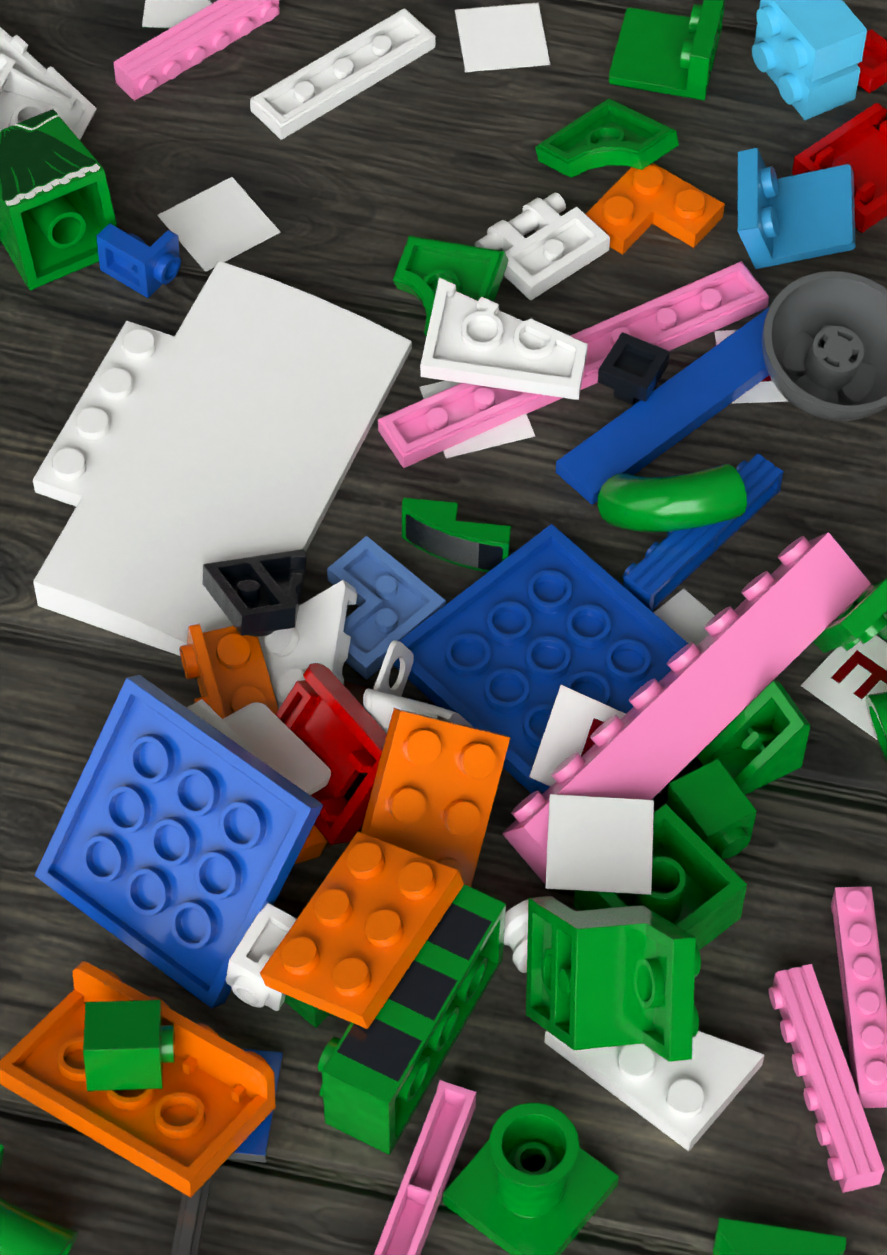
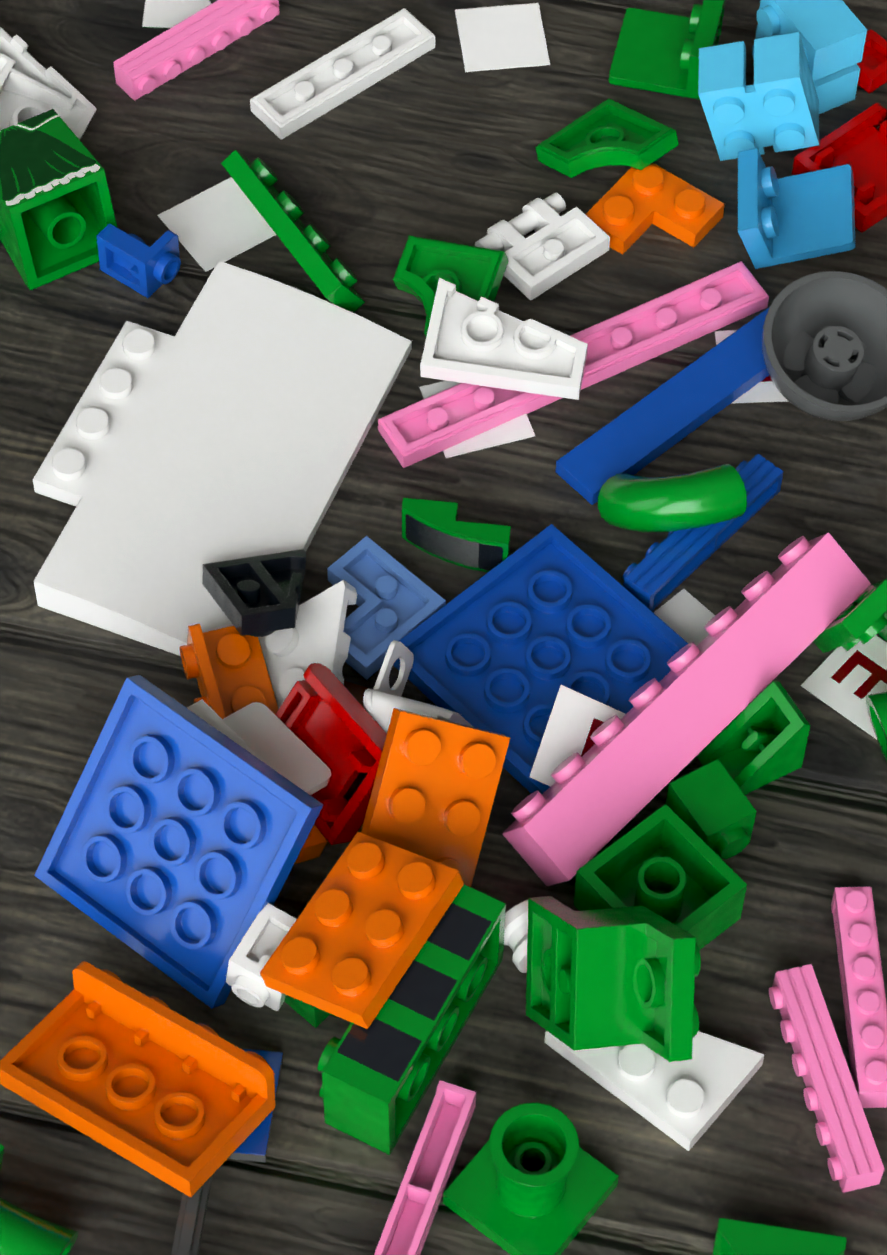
(126, 1045): green brick -> none
(304, 243): none -> green plate
(600, 844): white sticker -> none
(633, 368): black tile -> none
(773, 111): none -> medium azure piece

